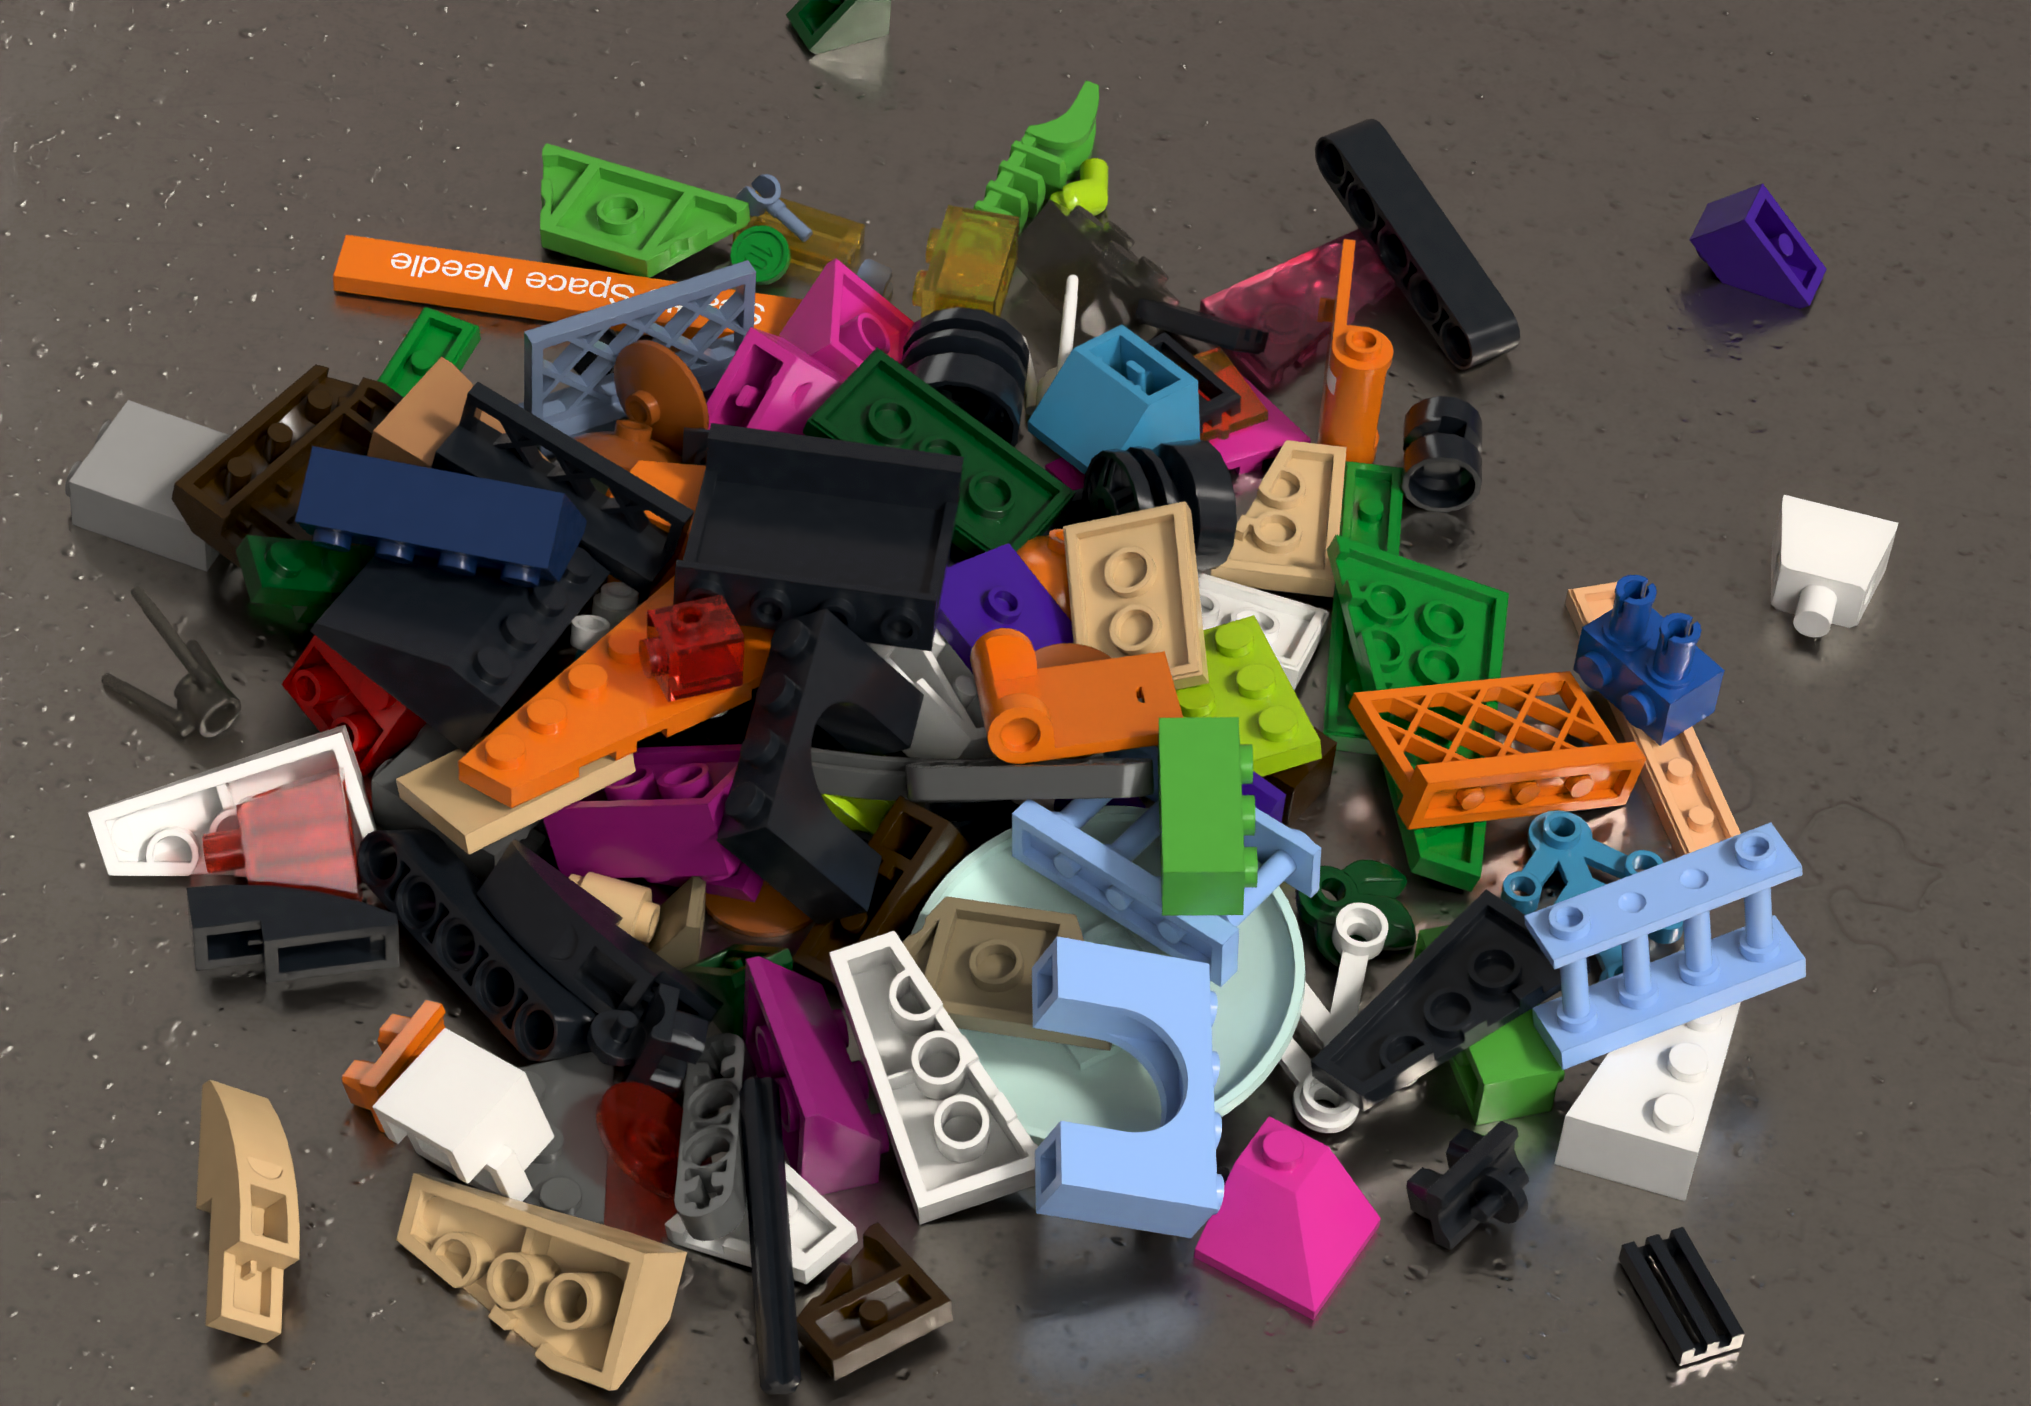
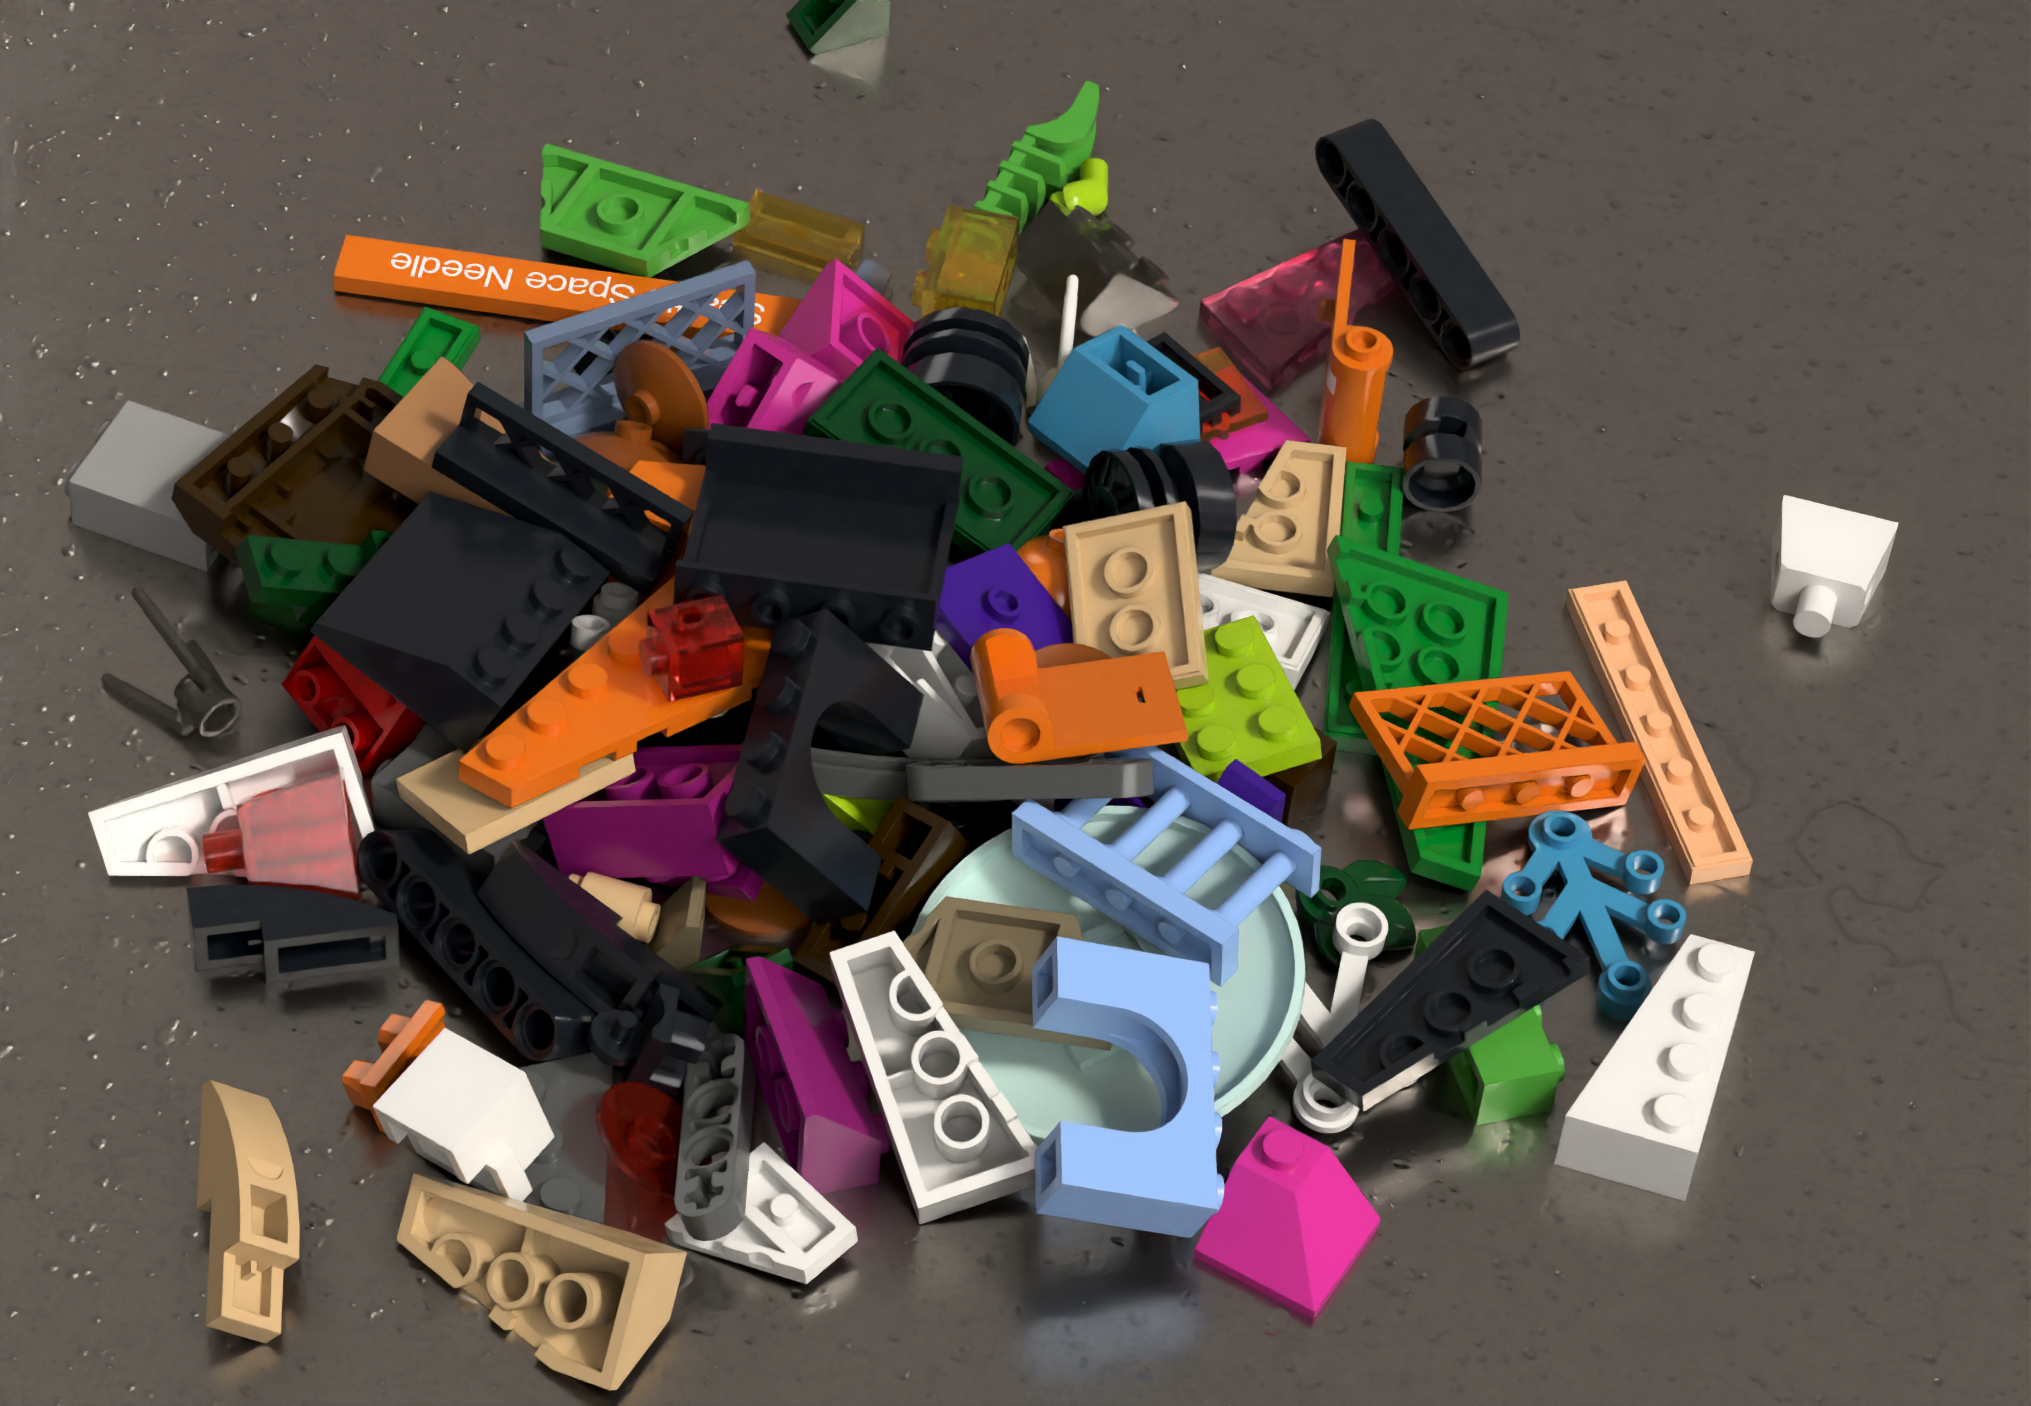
(438, 516): dark blue slope -> none
(765, 251): green piece -> none
(769, 1236): black axle -> none
(770, 192): sand blue hand -> none
(871, 1307): dark brown wing -> none
(1201, 326): black tile -> none
(1205, 816): bright green brick -> none
(1480, 1184): black hips -> none
(1648, 663): blue brick -> none
(1681, 985): light blue fence -> none
(1681, 1248): black tile -> none
(1758, 248): dark purple slope -> none

